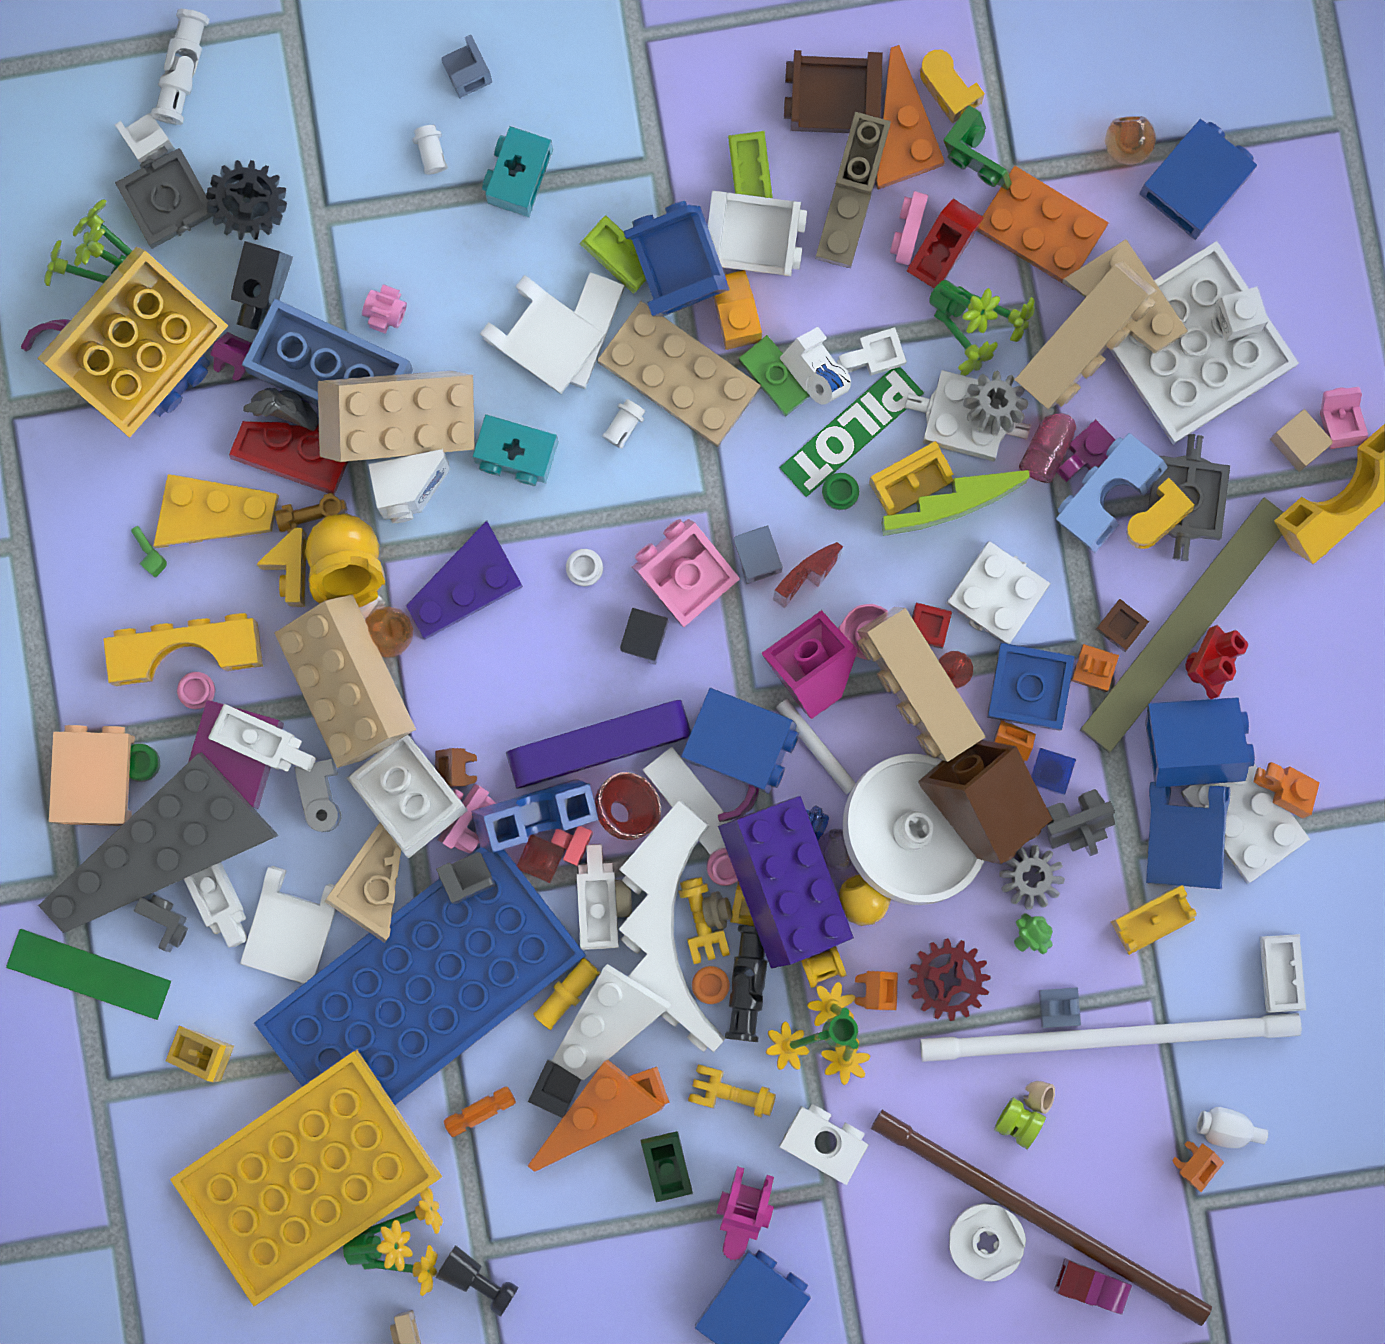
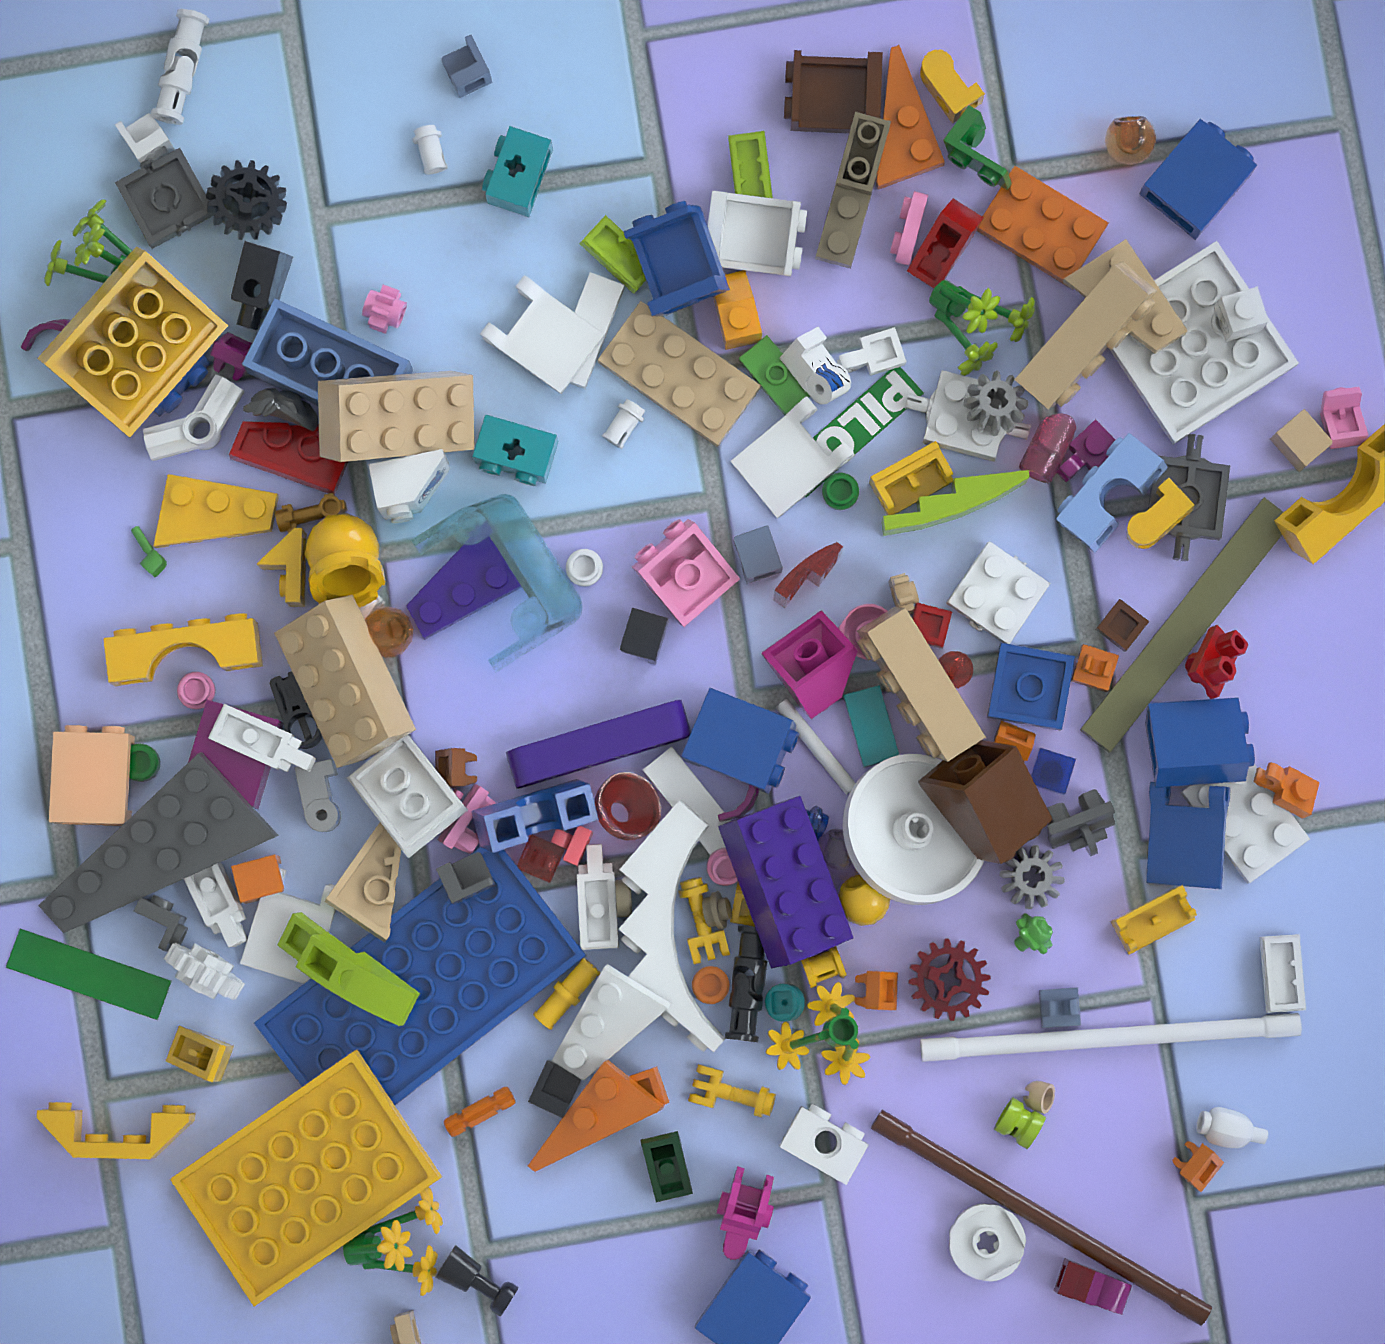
(67, 1130): none -> yellow slope
(177, 436): none -> white piece
(204, 971): none -> white gear
(258, 878): none -> orange panel
(293, 707): none -> black piece
(346, 973): none -> lime slope
(552, 597): none -> clear light blue windscreen
(784, 1002): none -> teal tile
(788, 461): none -> white flag
(871, 725): none -> teal tile
(903, 592): none -> tan plate

